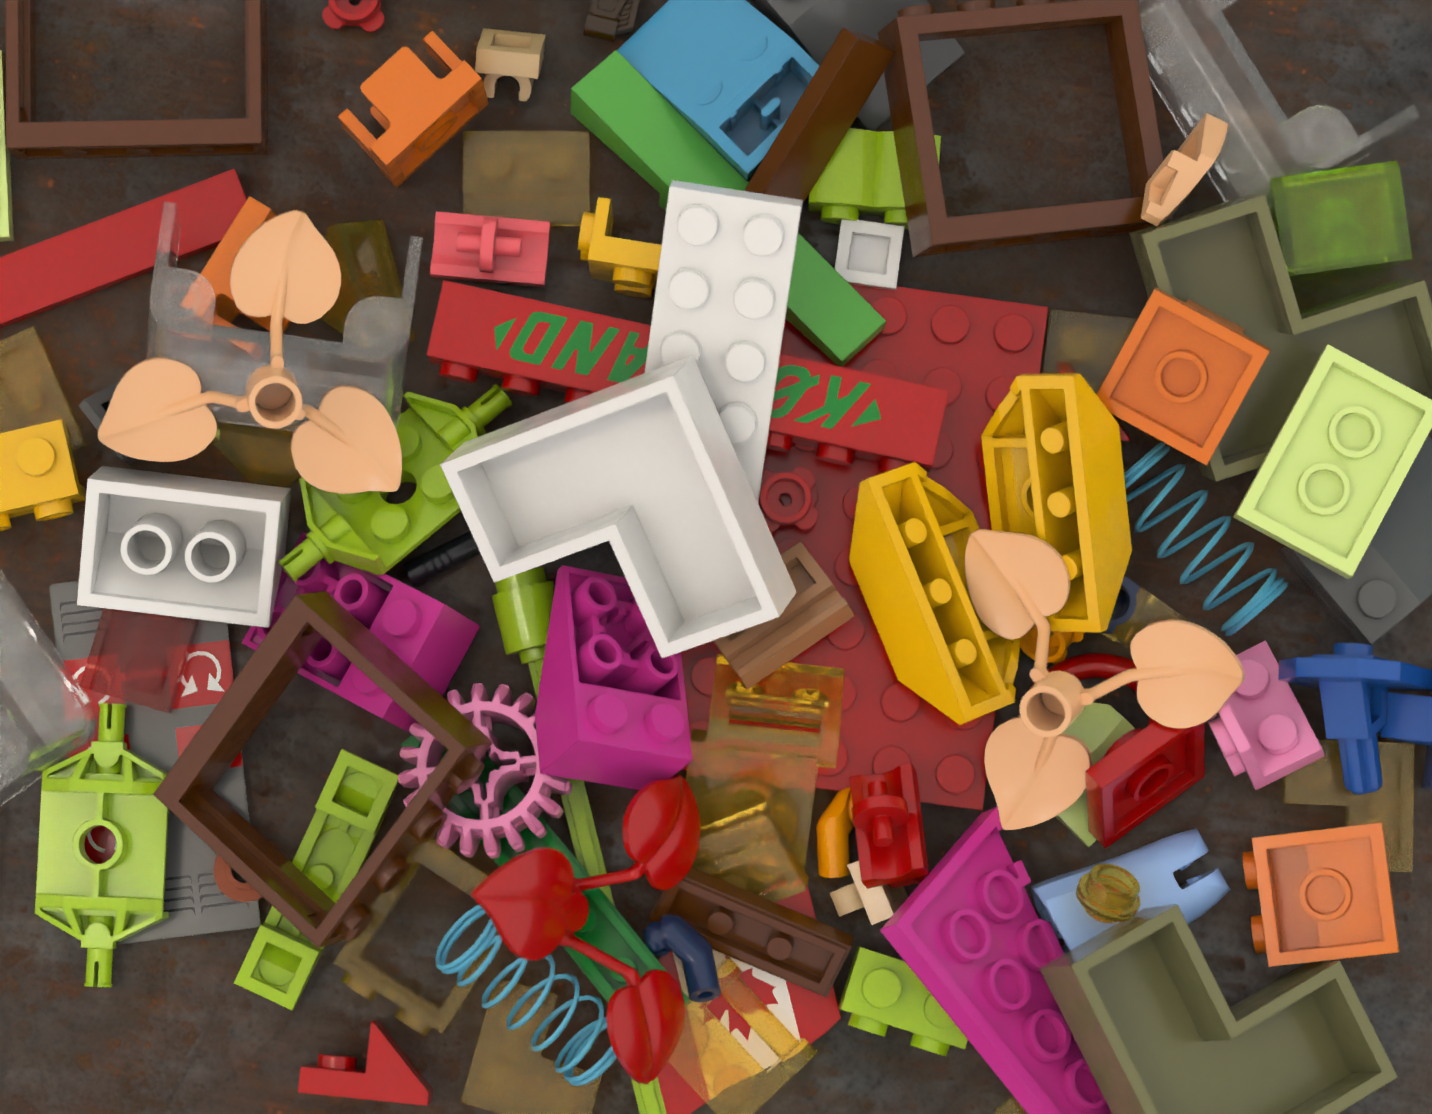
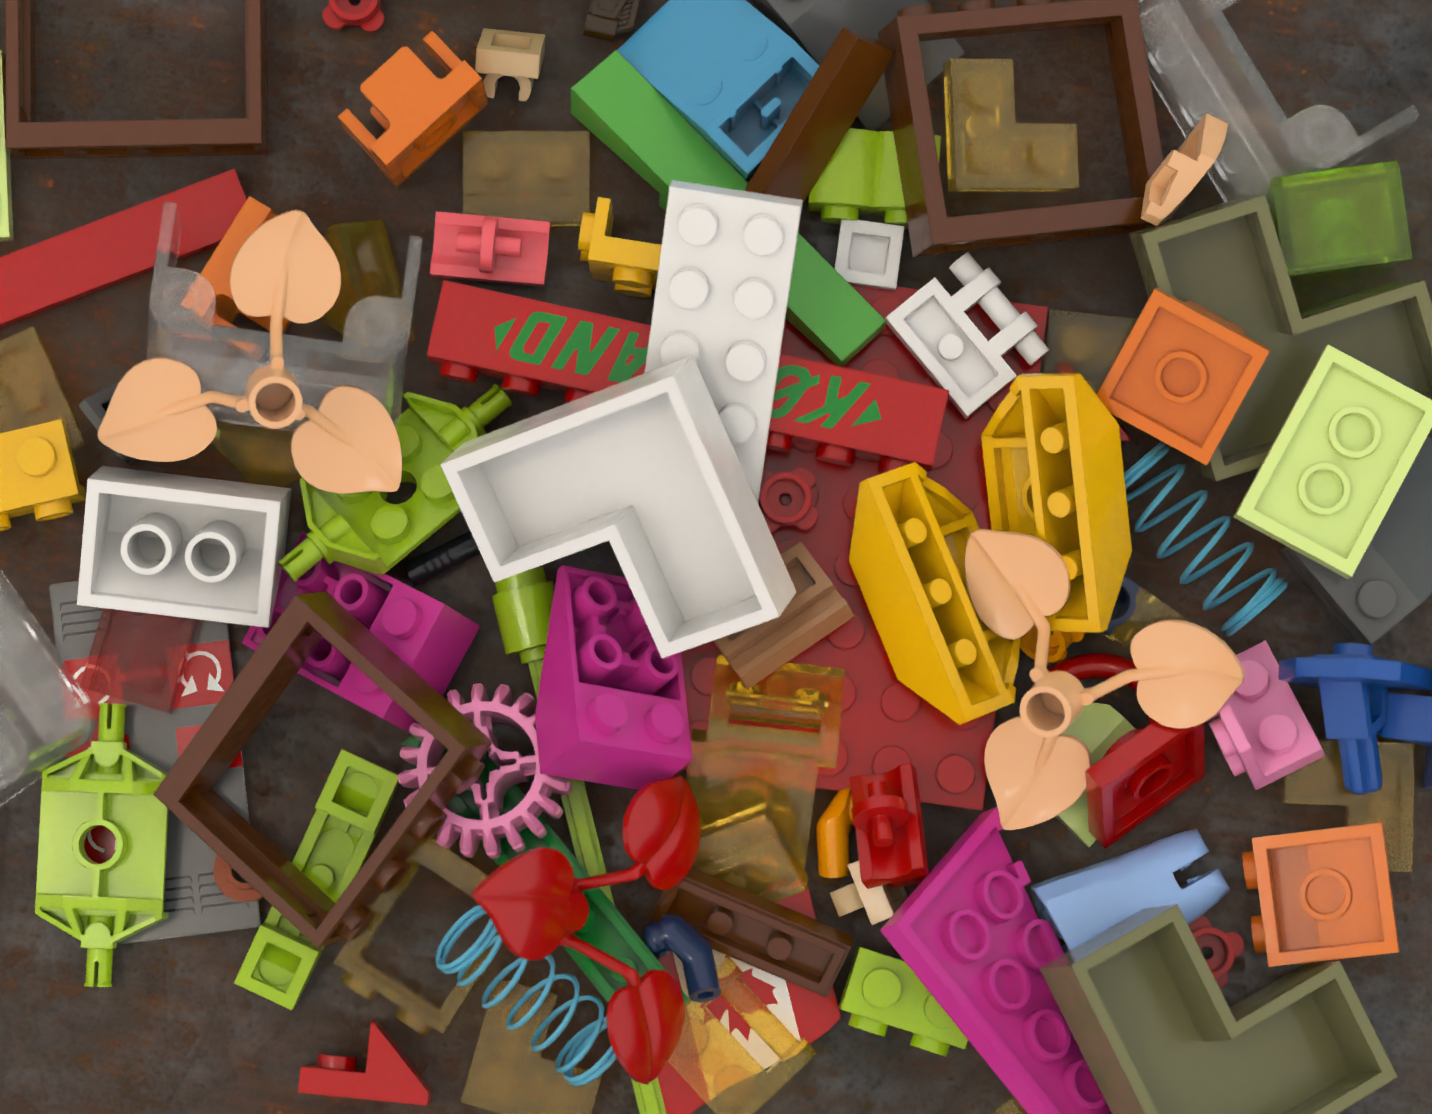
(951, 345): none -> white plate
(987, 144): none -> clear yellow plate
(1109, 893): clear yellow plate -> none
(1223, 946): none -> red plate

